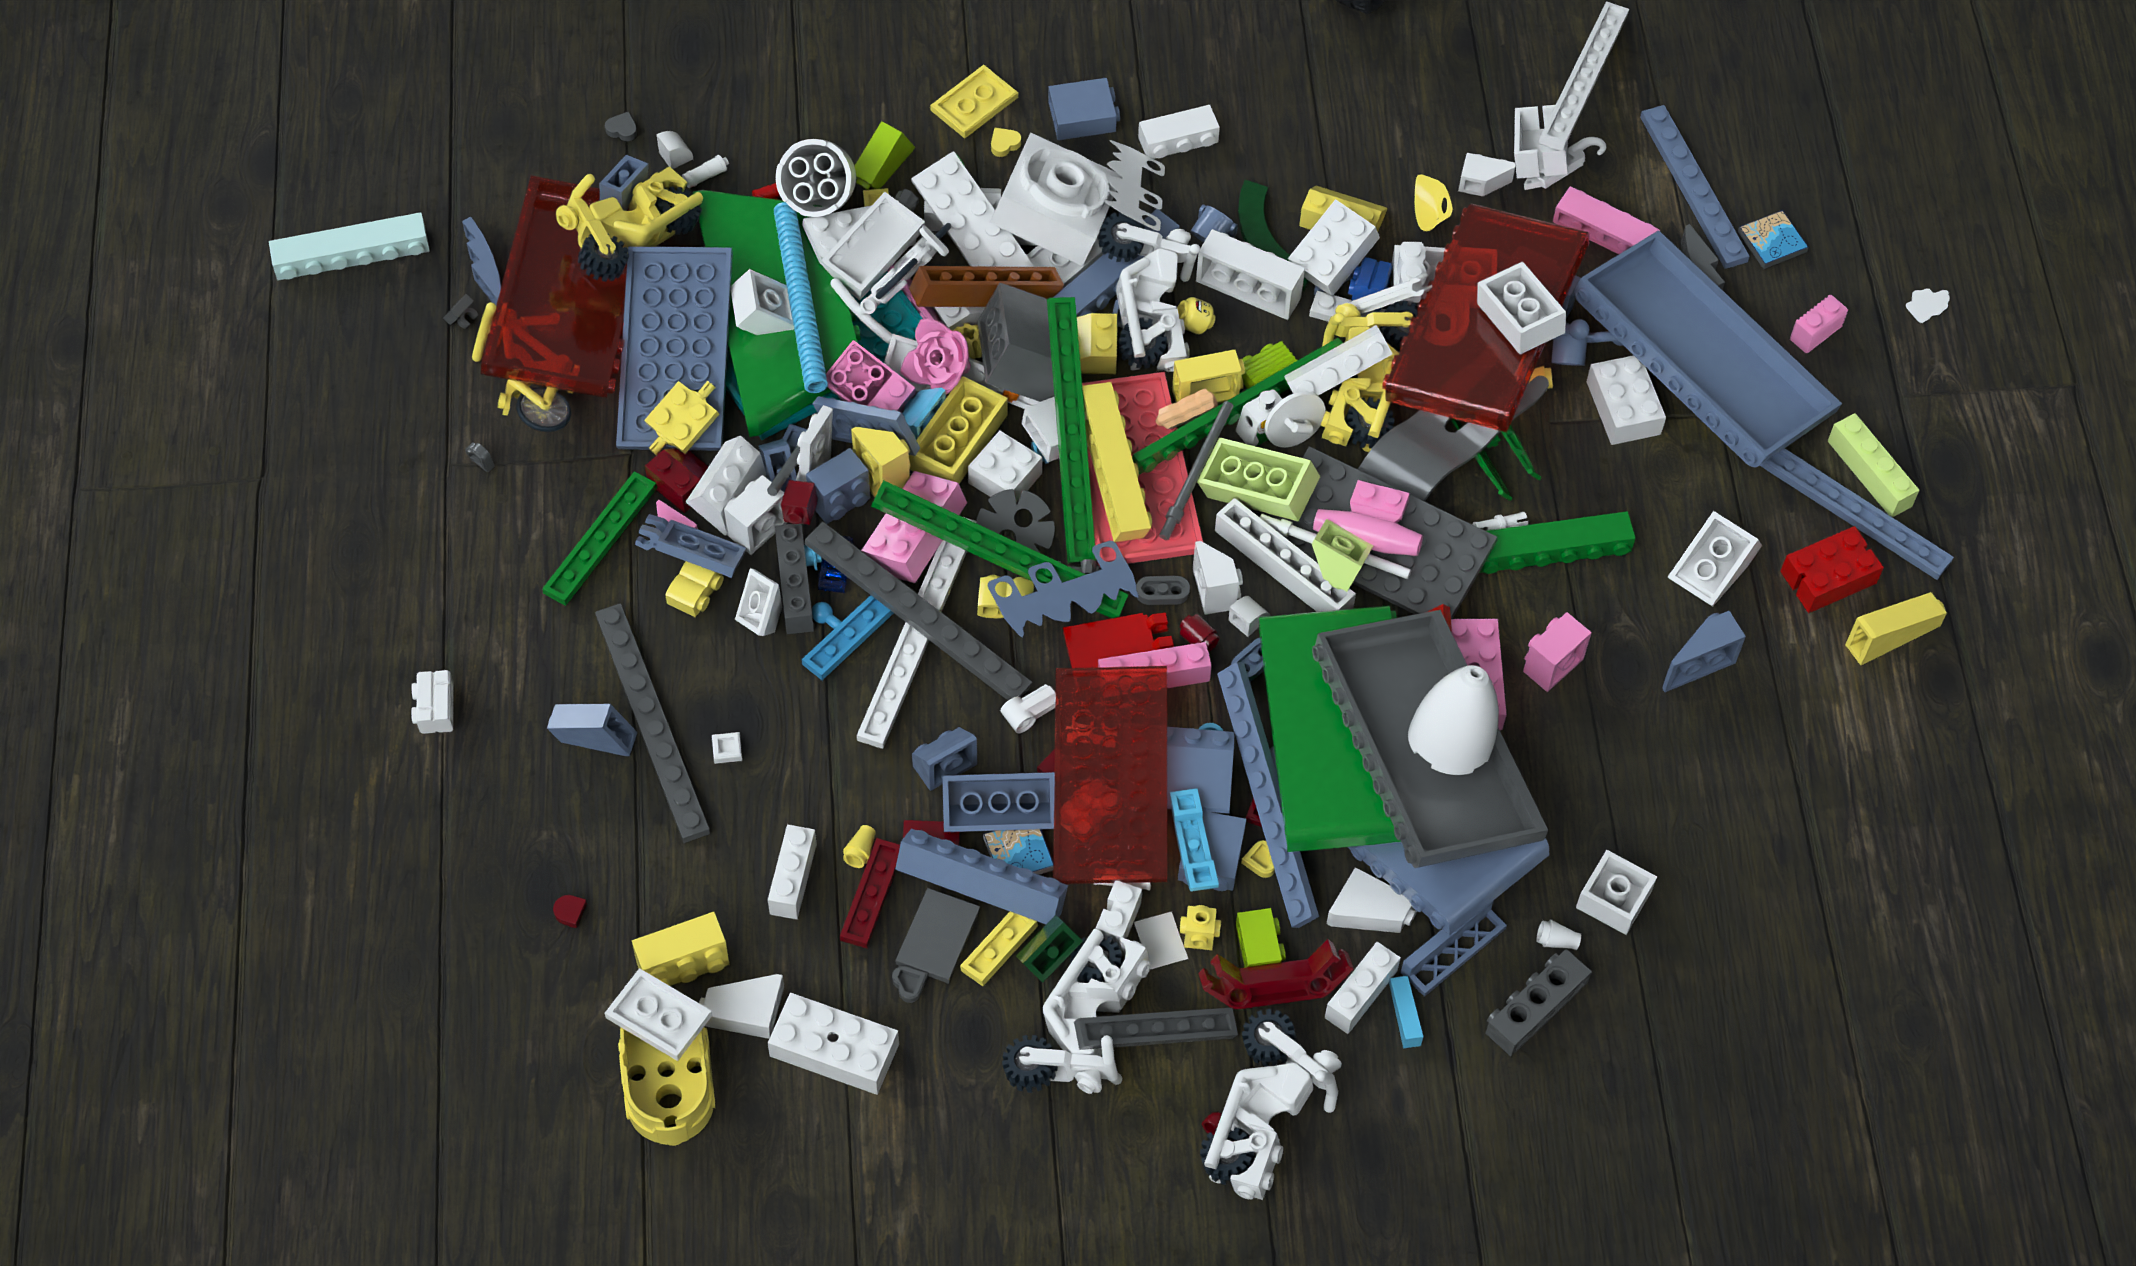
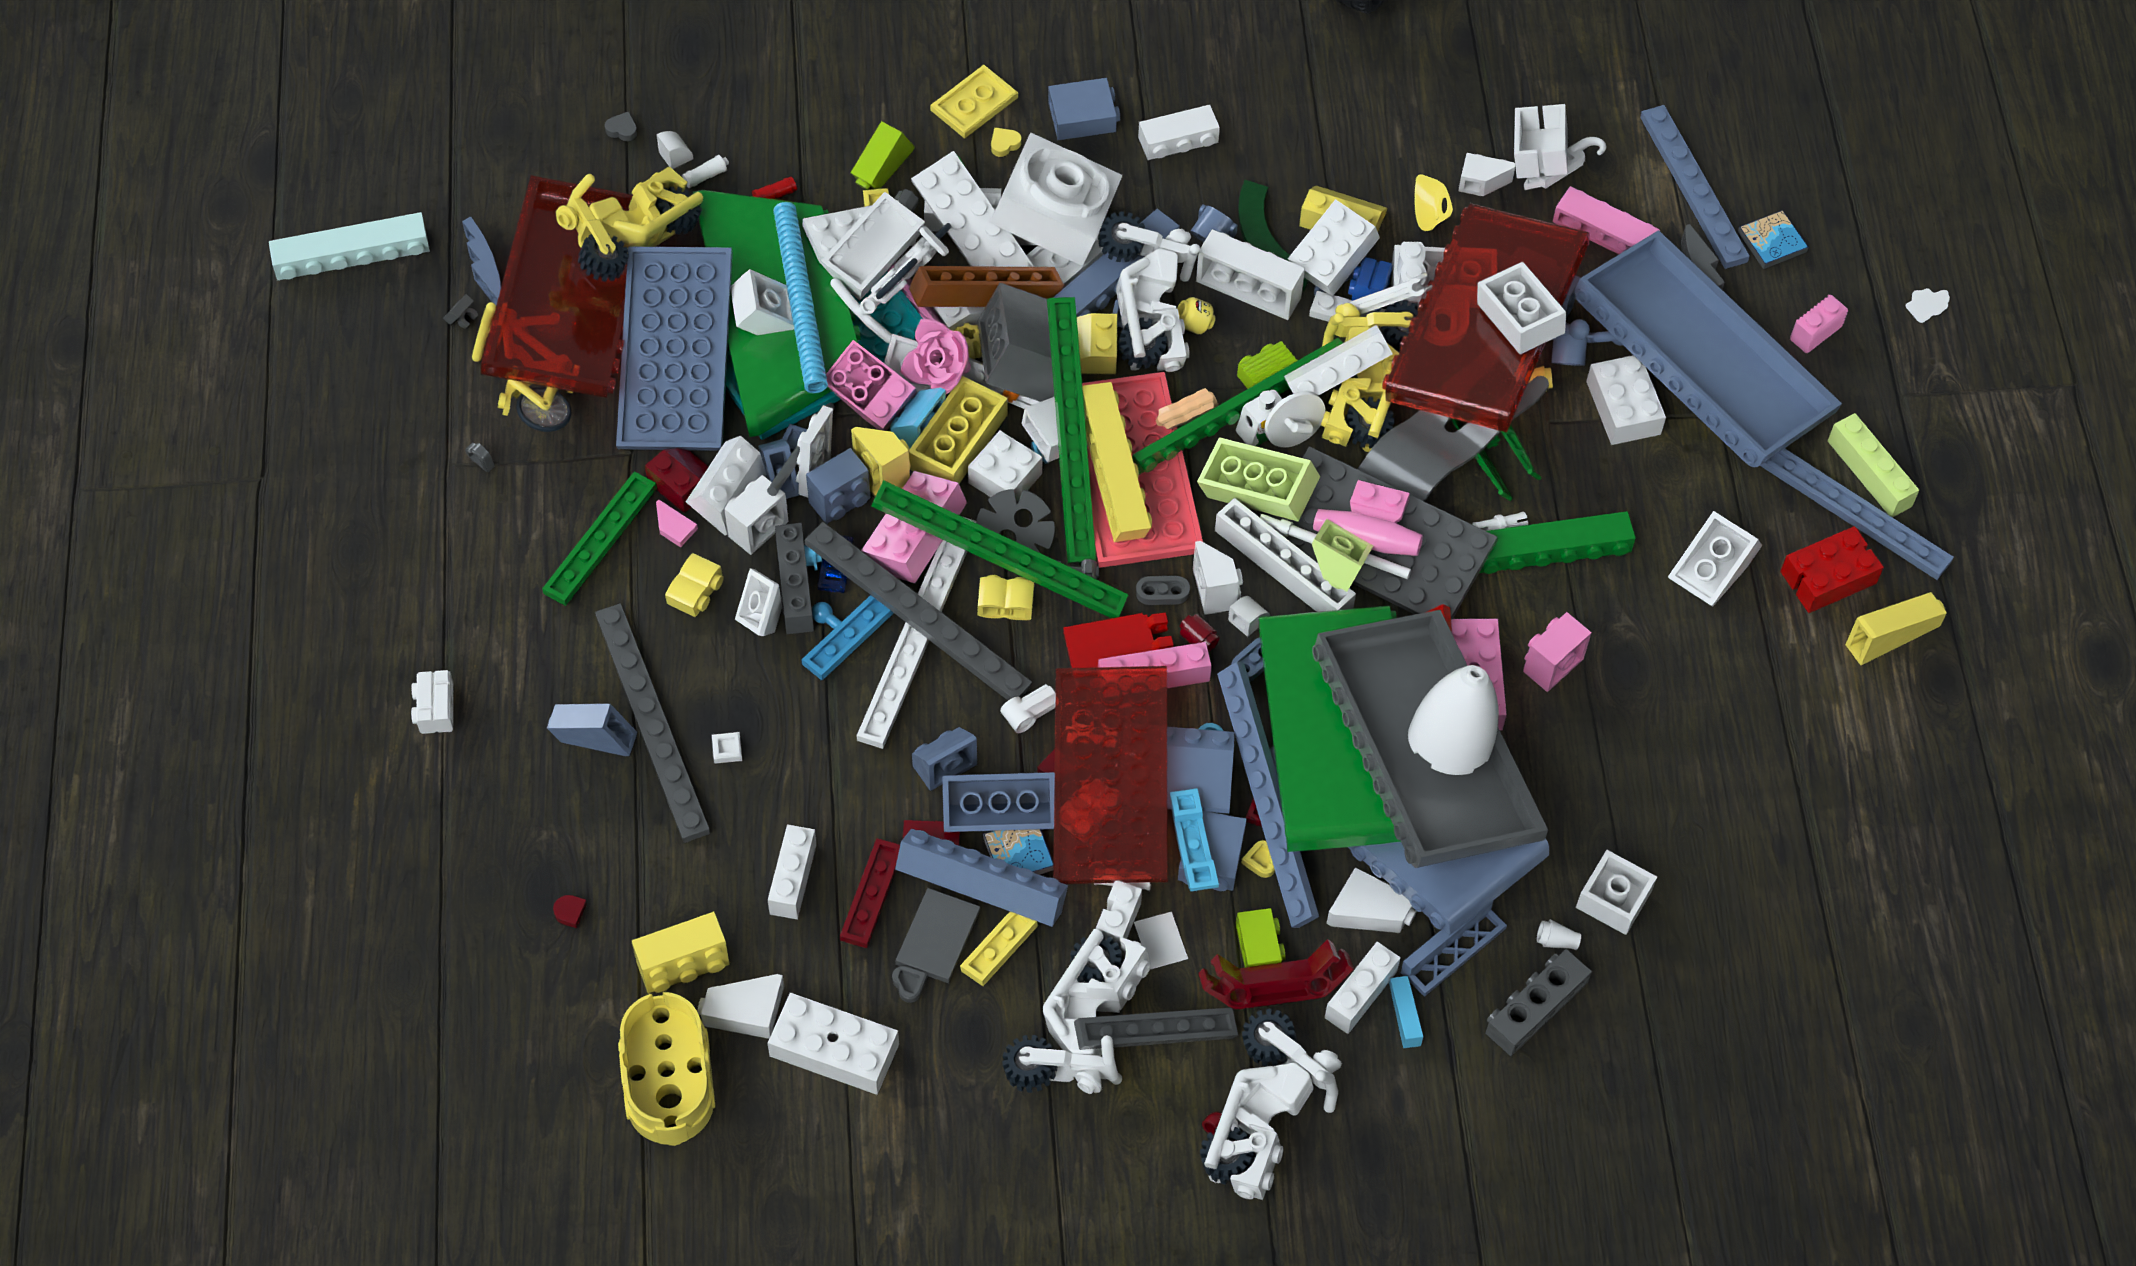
(623, 179): sand blue brick -> none
(658, 1014): white plate -> none
(681, 417): light yellow plate -> none
(691, 545): sand blue tile -> none
(799, 502): dark red brick -> none
(815, 175): white cylinder -> none
(851, 415): sand blue plate -> none
(860, 847): light yellow cone -> none
(1049, 948): dark green brick -> none
(1055, 597): sand blue piece -> none
(1129, 186): white piece -> none
(1176, 512): dark grey bar -> none
(1200, 927): light yellow brick -> none
(1205, 368): light yellow window -> none
(1583, 76): white plate -> none
(1707, 651): sand blue slope -> none

